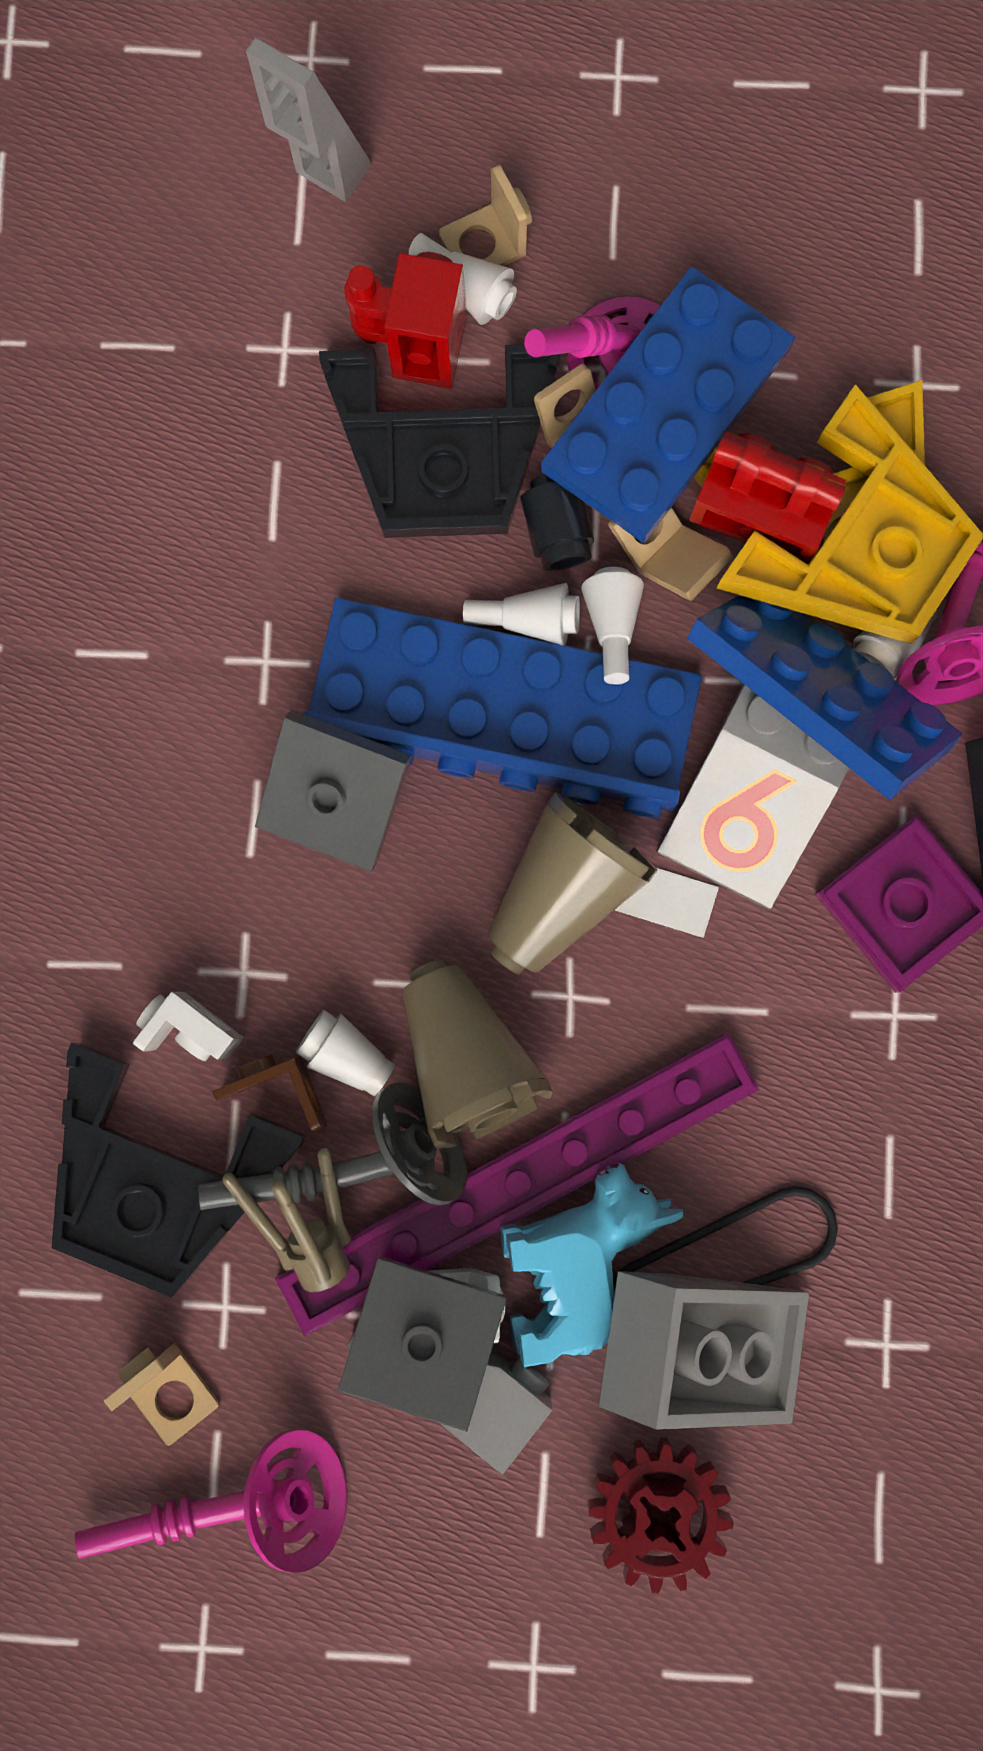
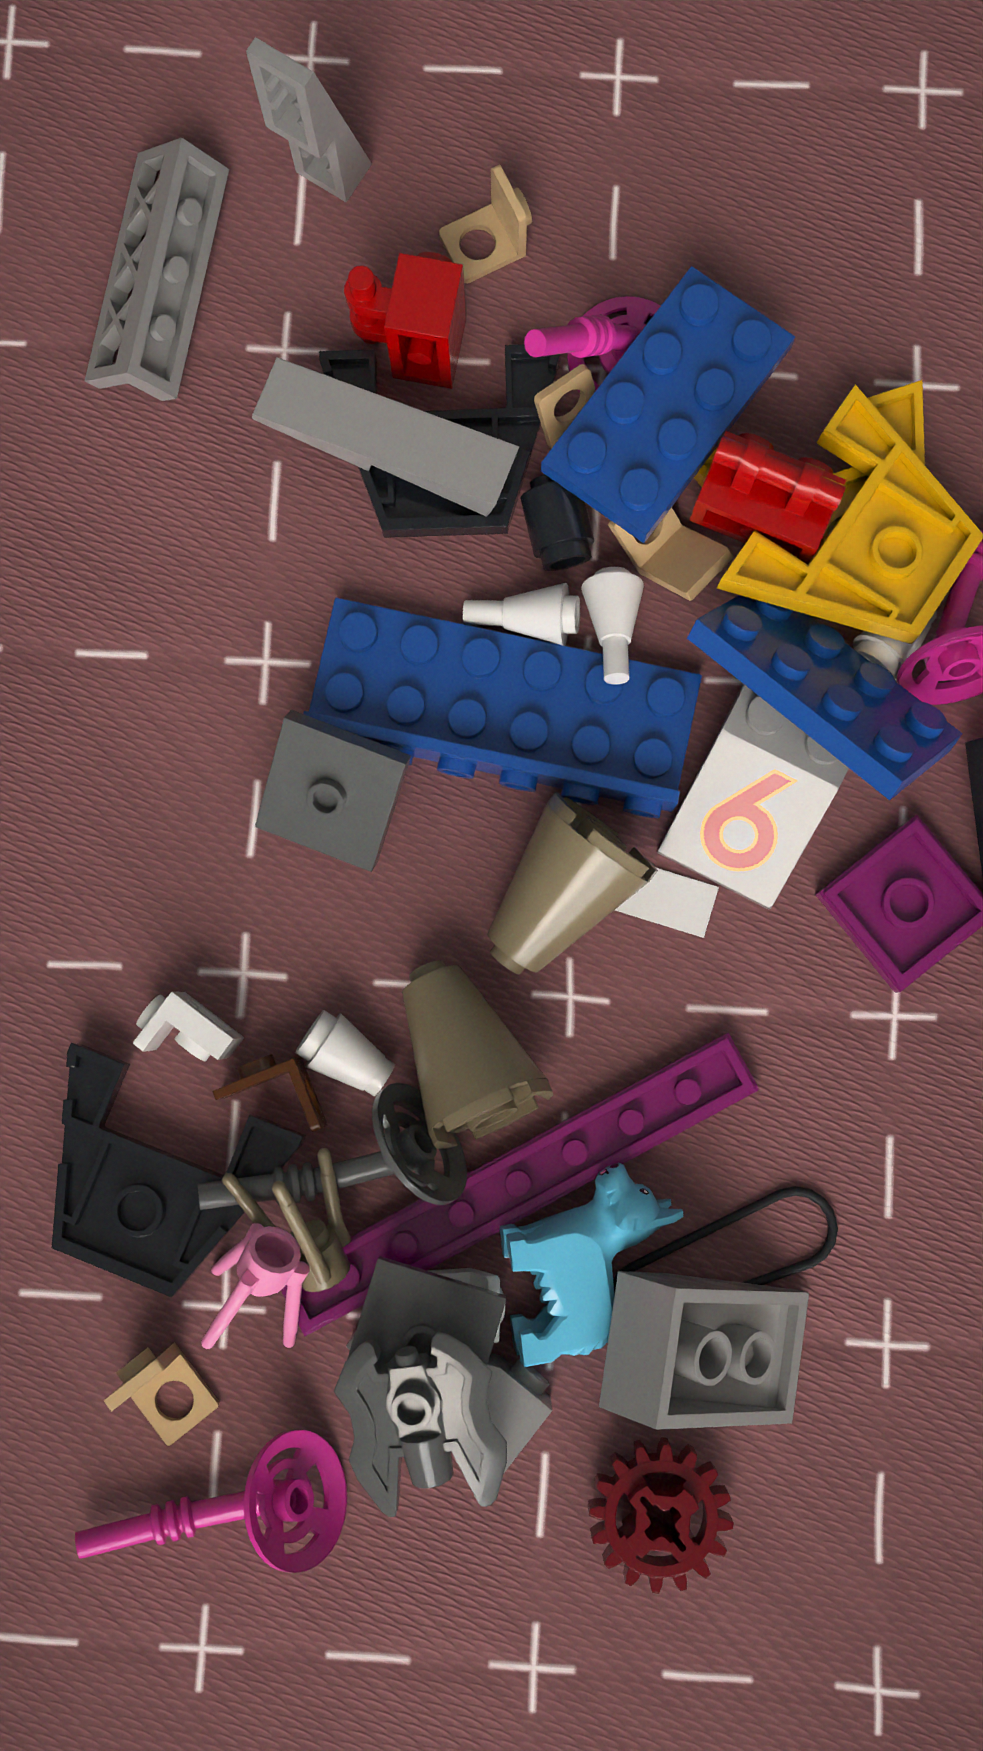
(162, 270): none -> light grey fence
(265, 1264): none -> bright pink plant
(386, 434): none -> light grey slope
(421, 1413): none -> dark grey piece
(486, 284): white cone -> none

